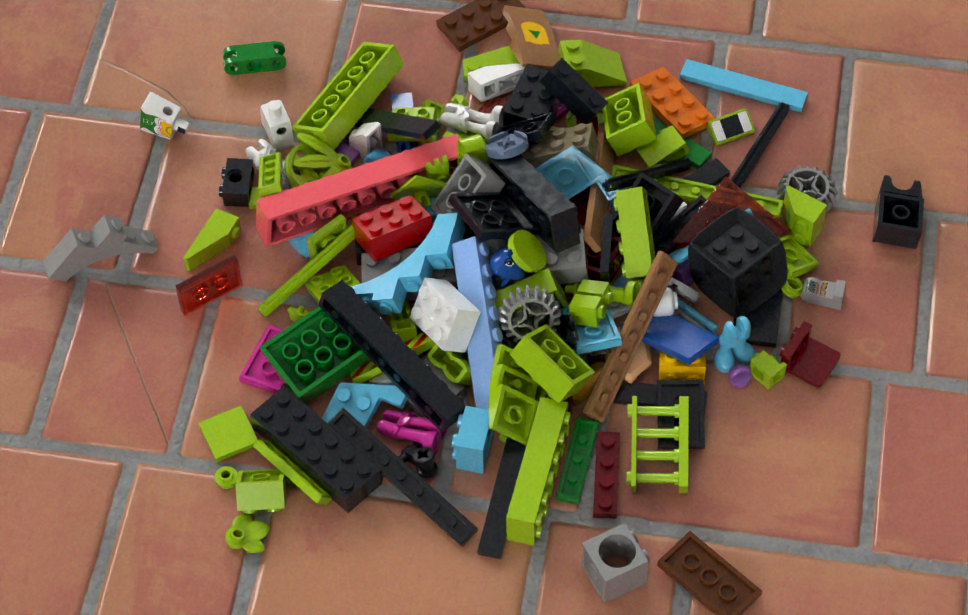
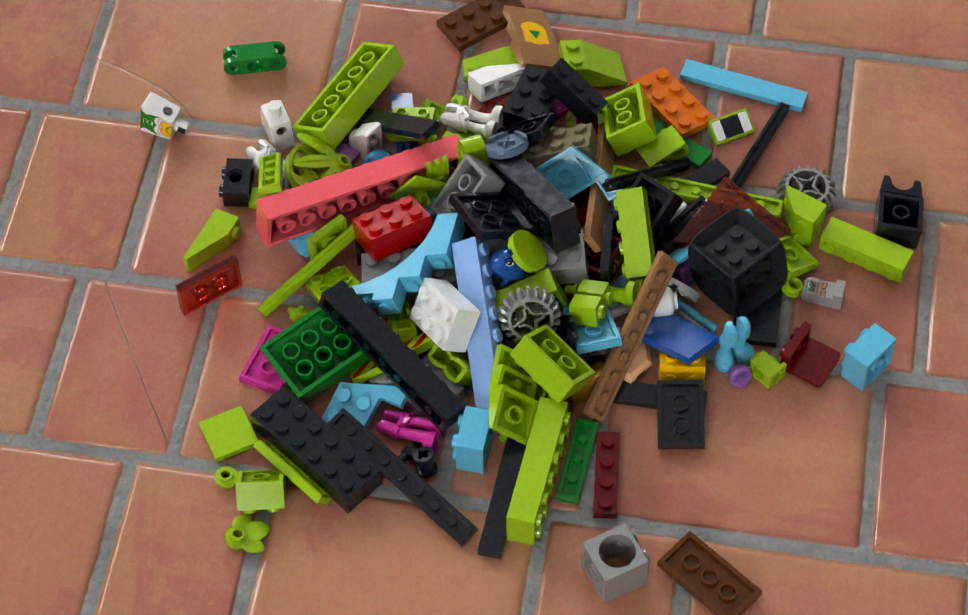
(104, 240): light grey arch -> none
(680, 433): lime fence -> none
(866, 249): none -> lime brick
(868, 356): none -> medium azure brick

